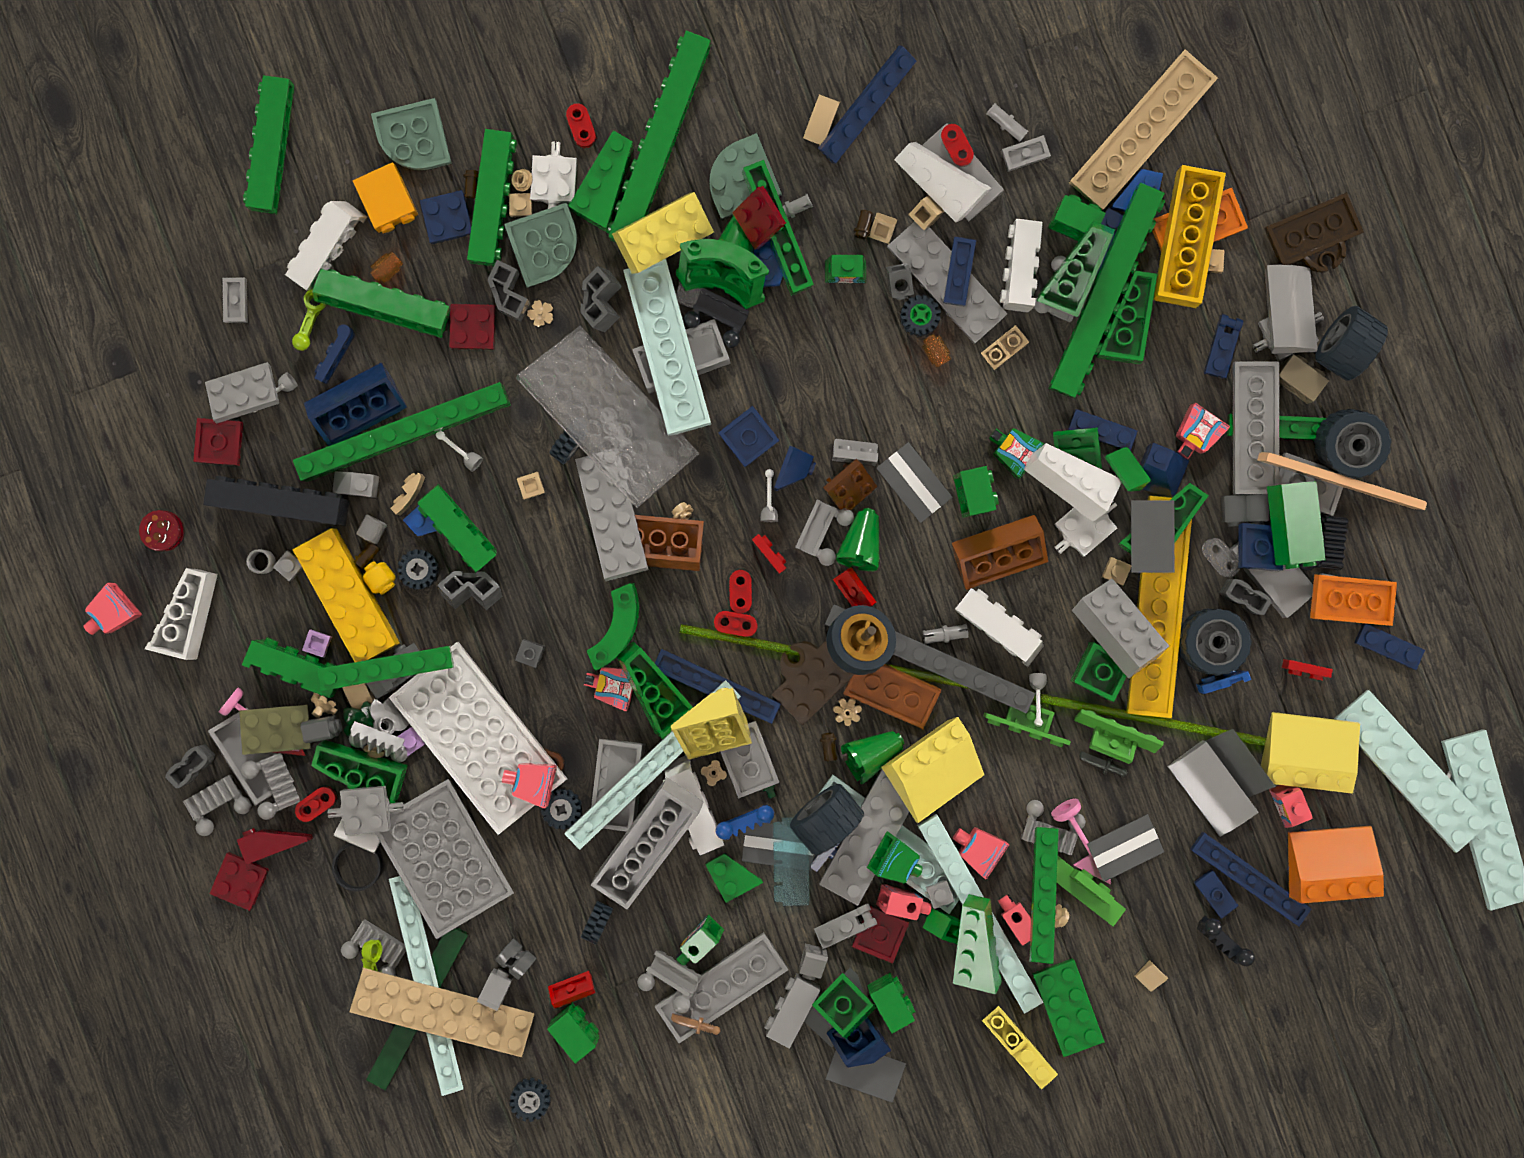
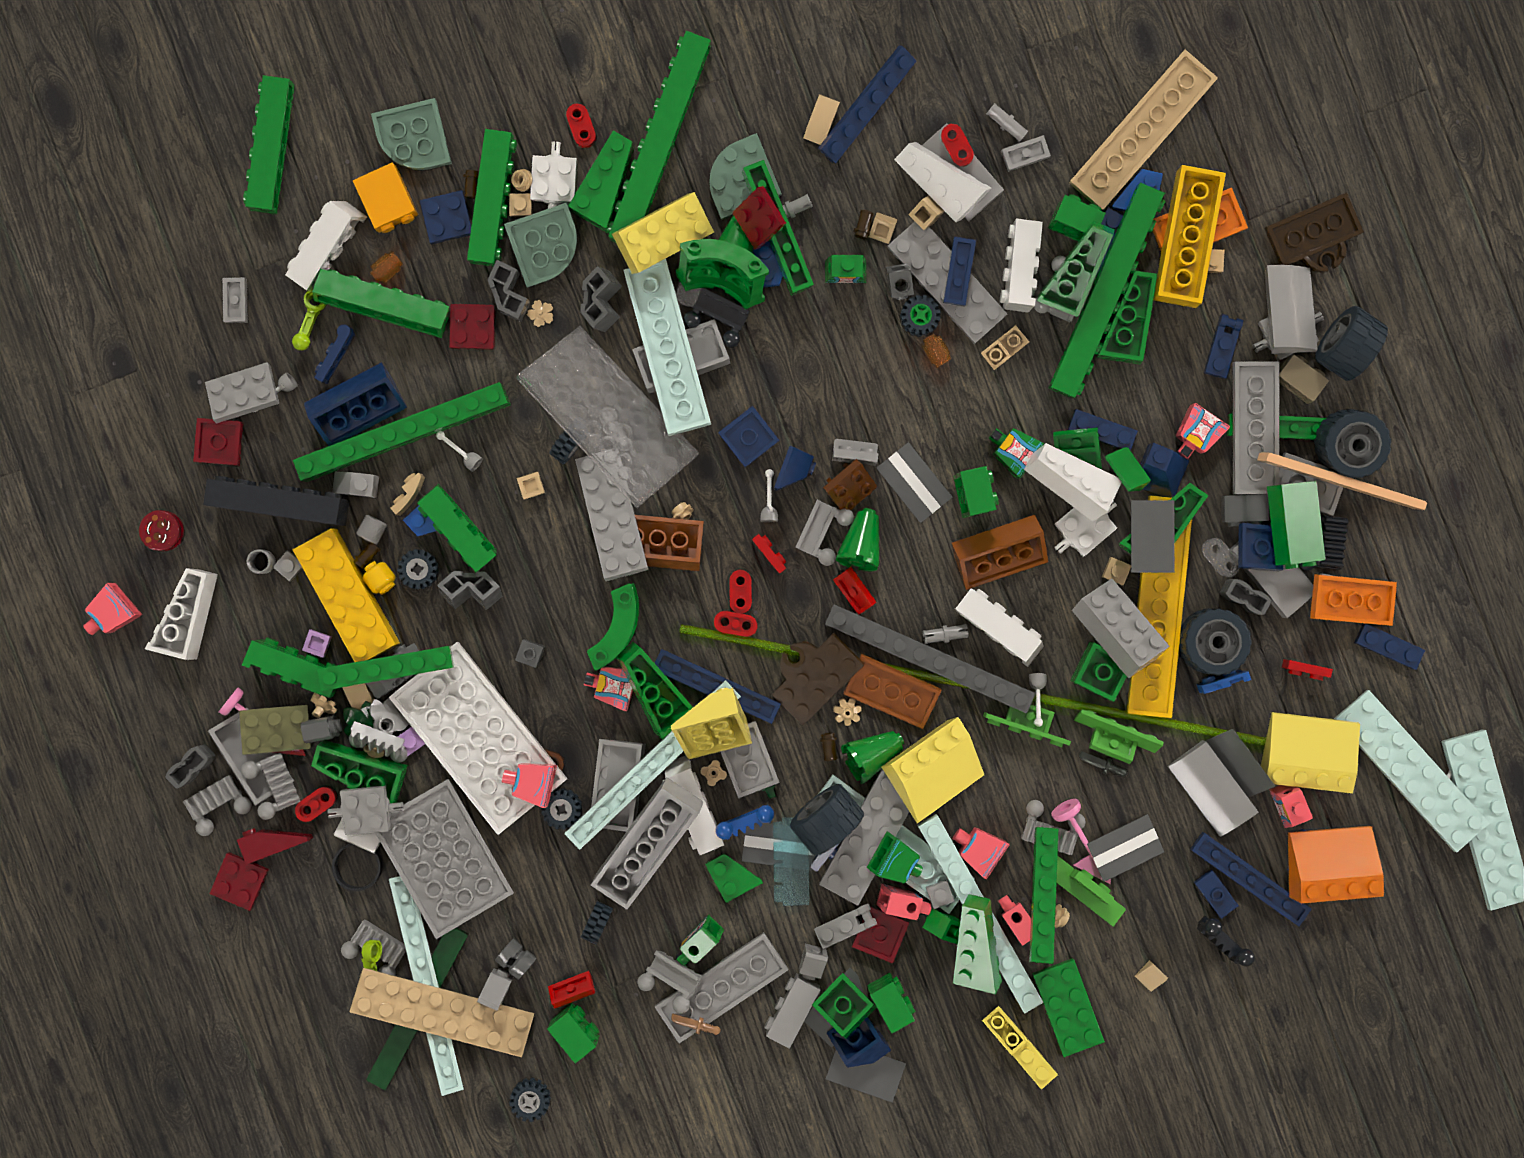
(861, 640): wheel -> none

